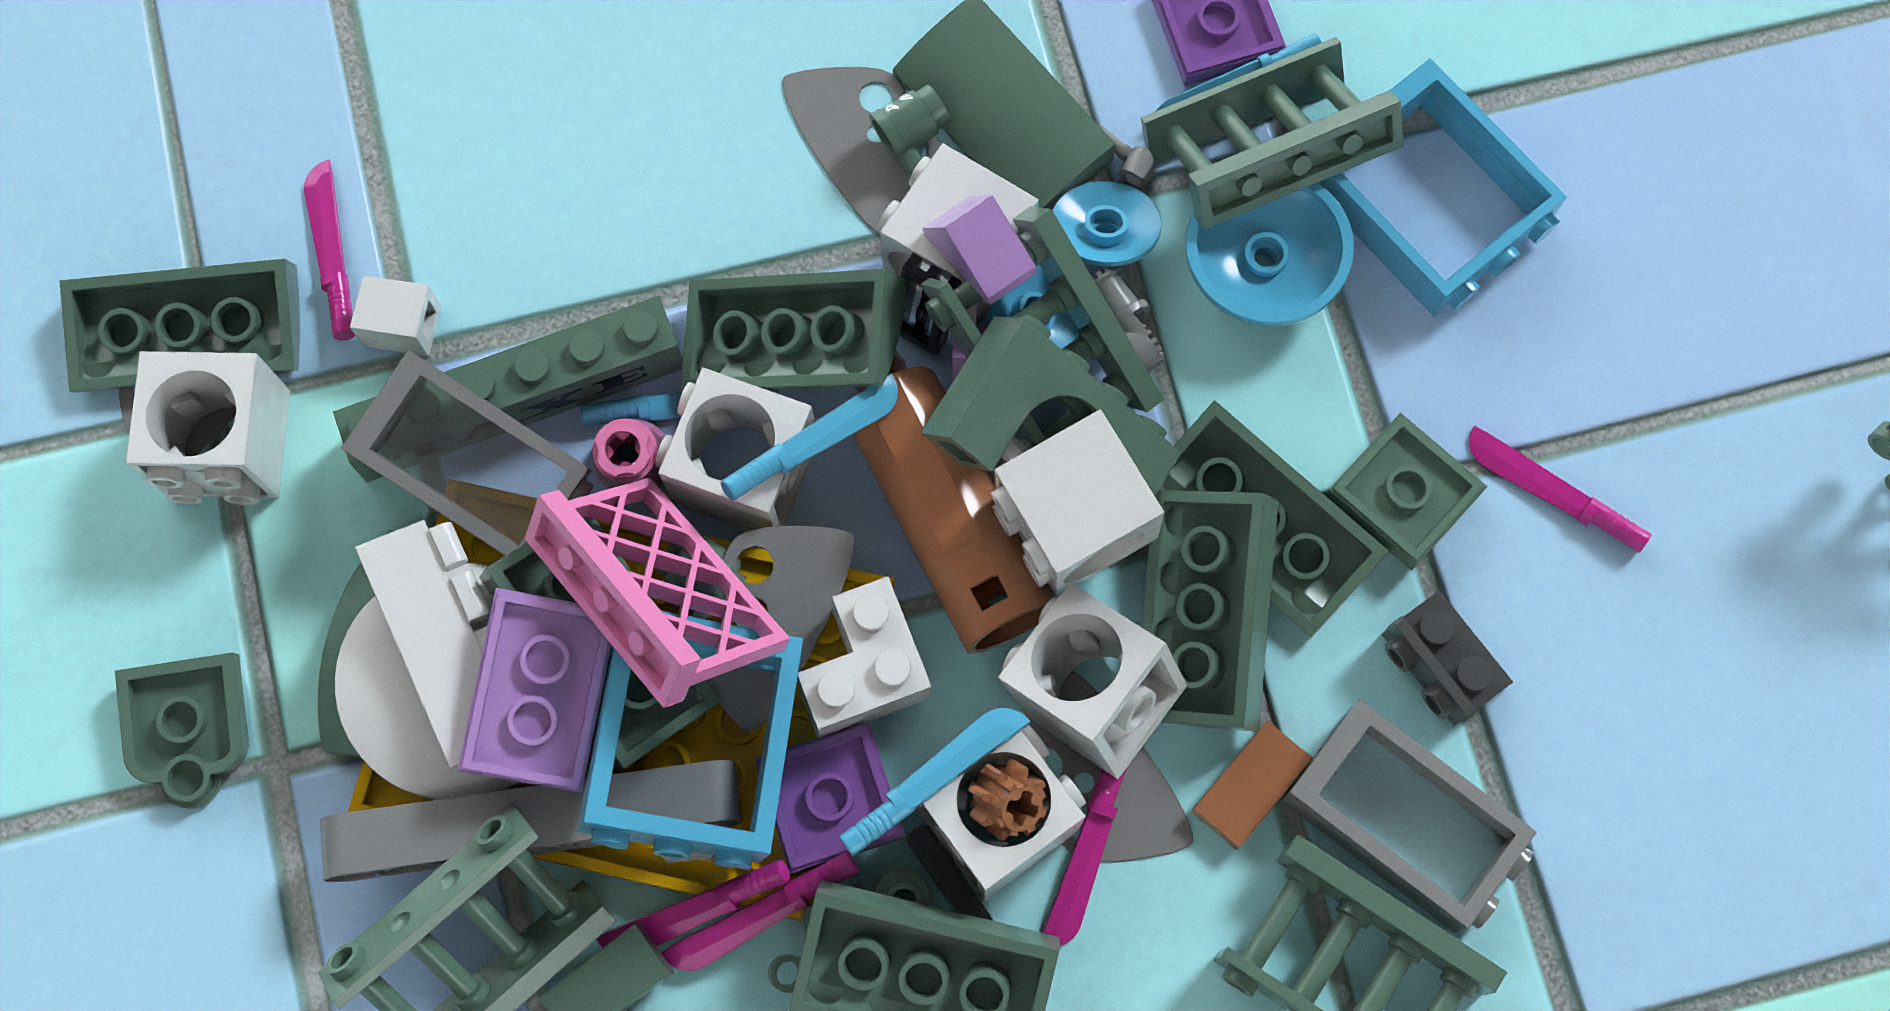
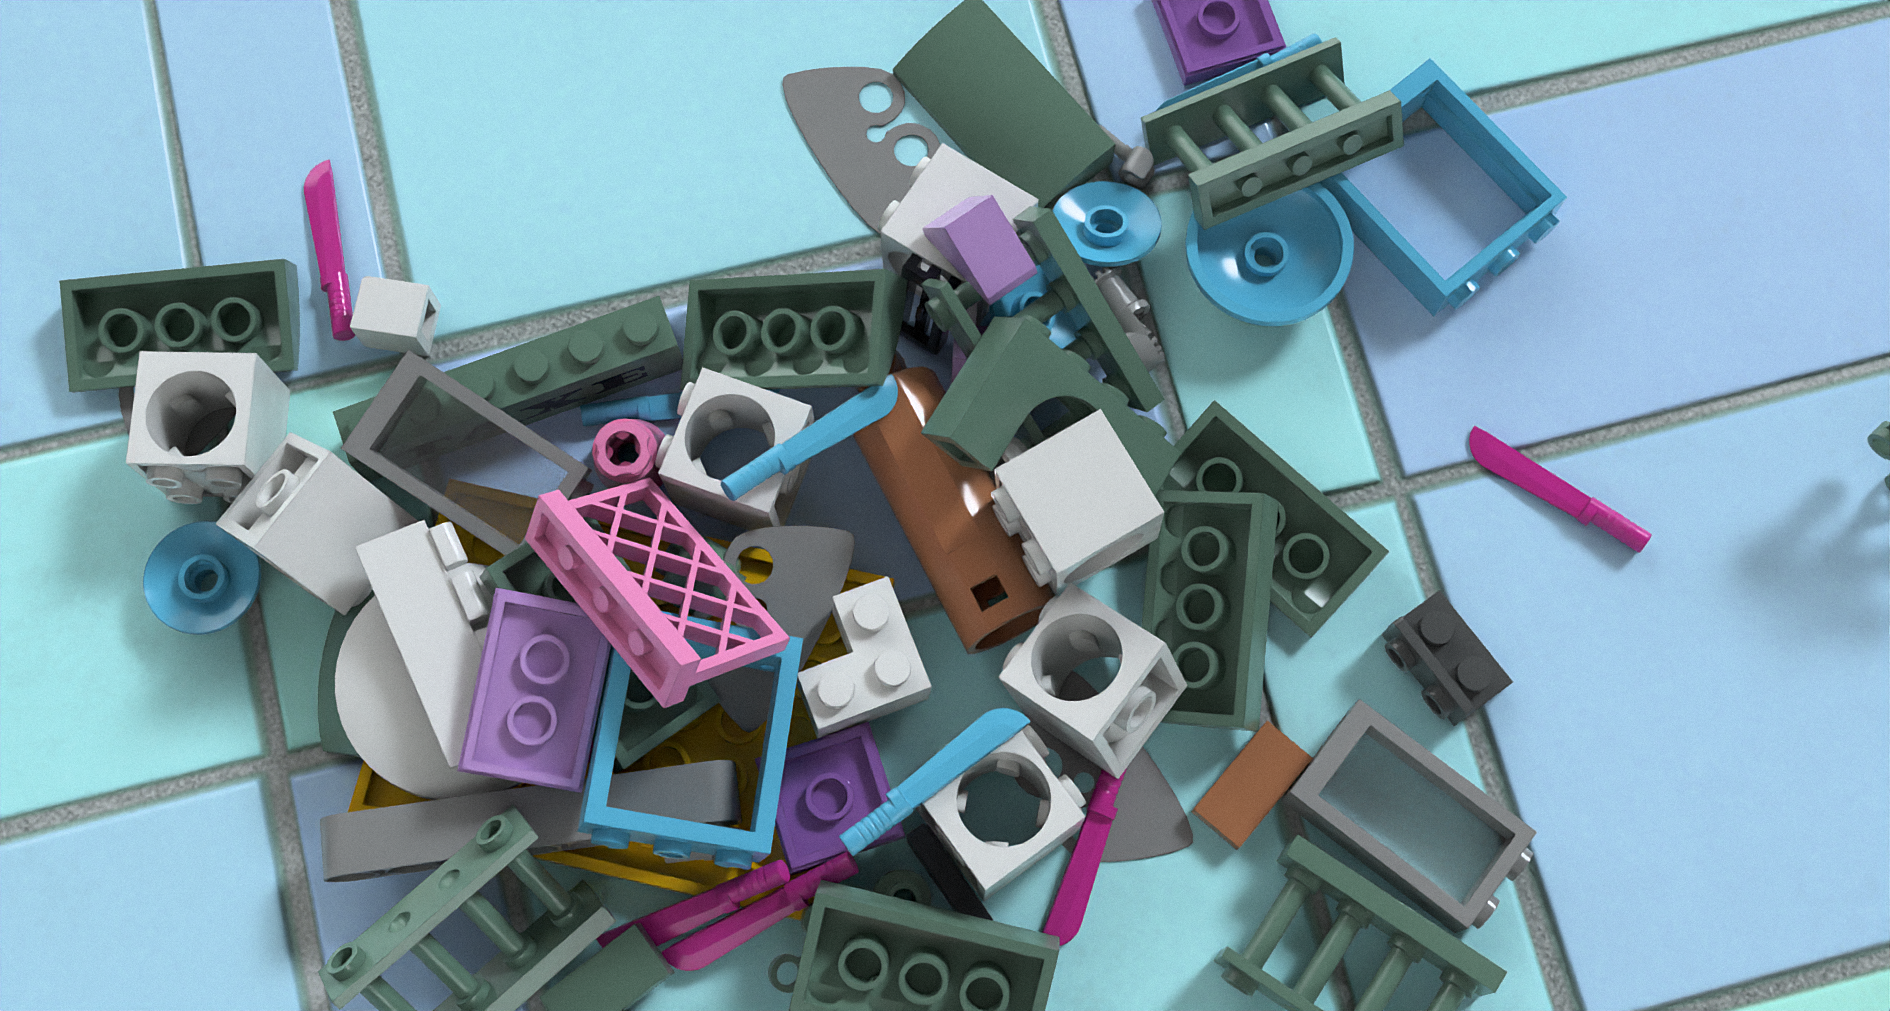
(178, 568): none -> medium azure dish
(183, 725): sand green plate -> none
(307, 518): none -> white brick
(909, 124): sand green piece -> none
(1007, 799): nougat gear -> none
(1406, 491): sand green plate -> none

